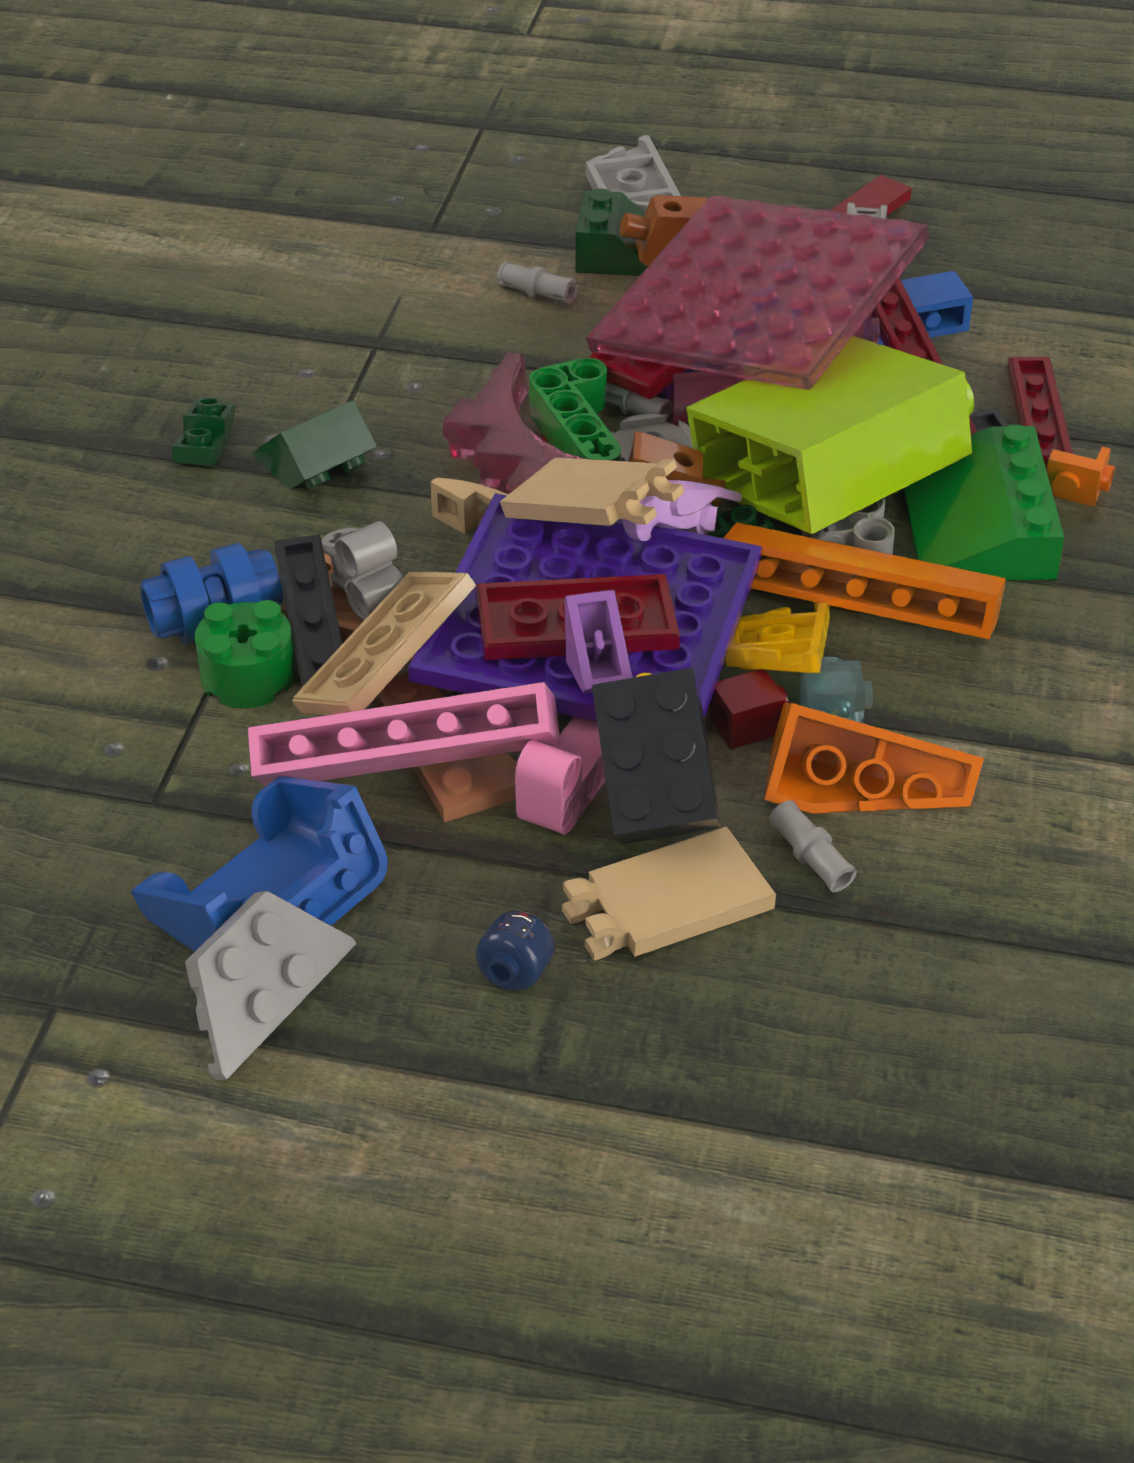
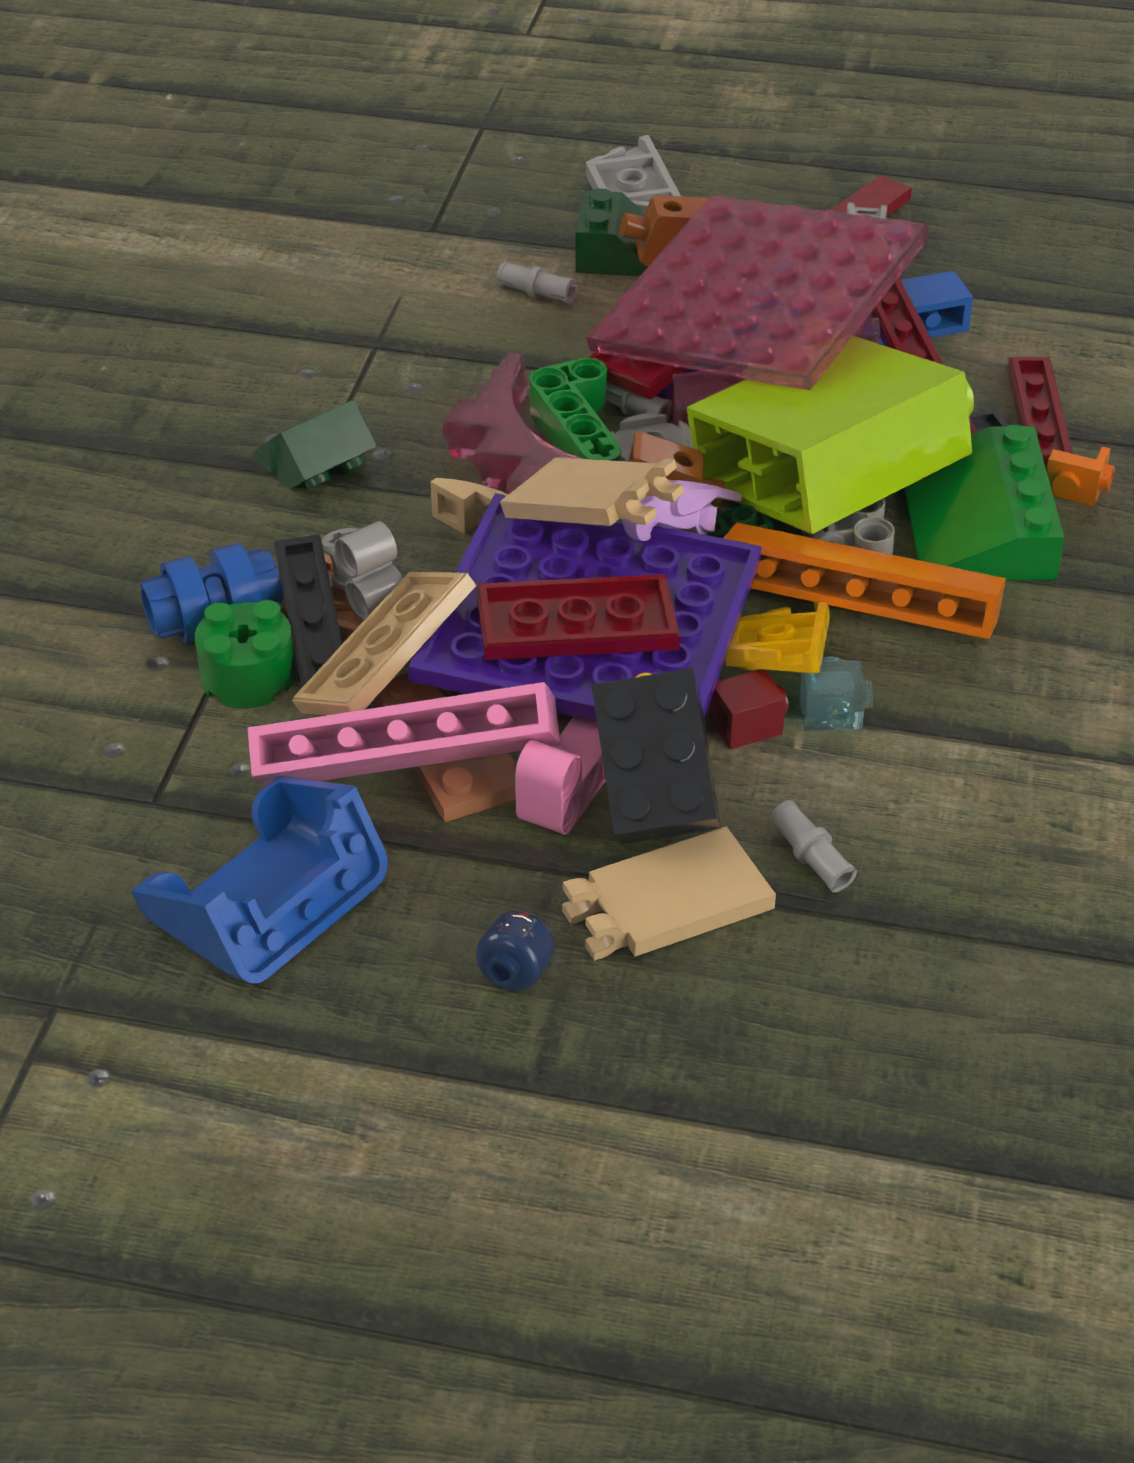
(204, 432): dark green slope -> none
(258, 974): light grey wing -> none
(595, 639): medium lavender slope -> none
(853, 766): orange wedge -> none

